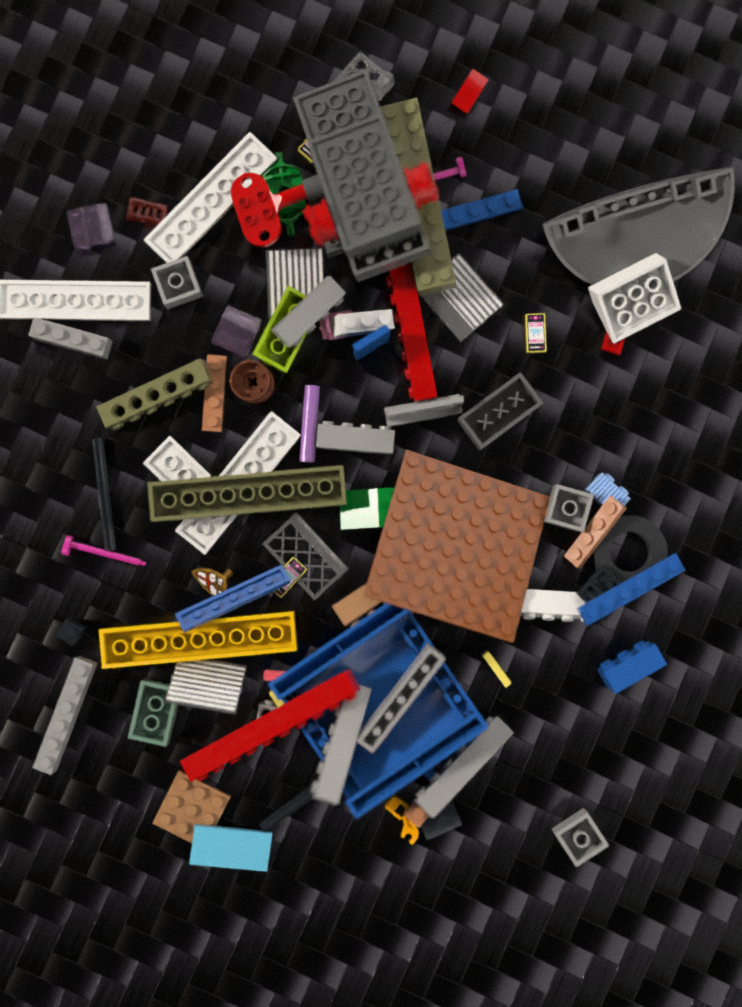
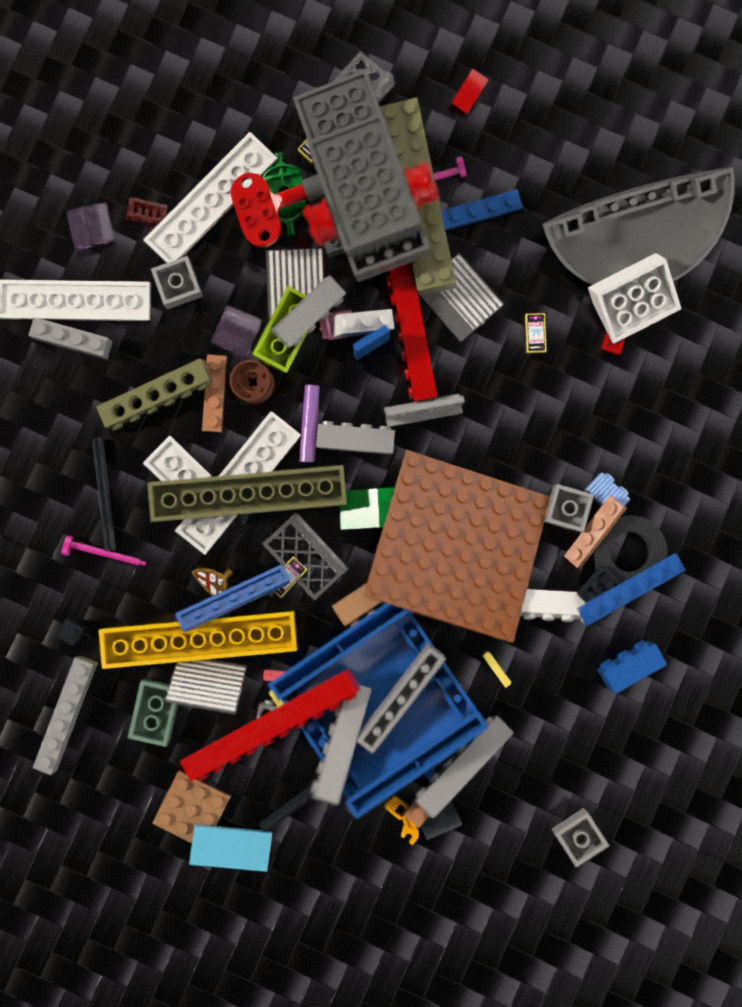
(499, 411): dark grey brick -> none

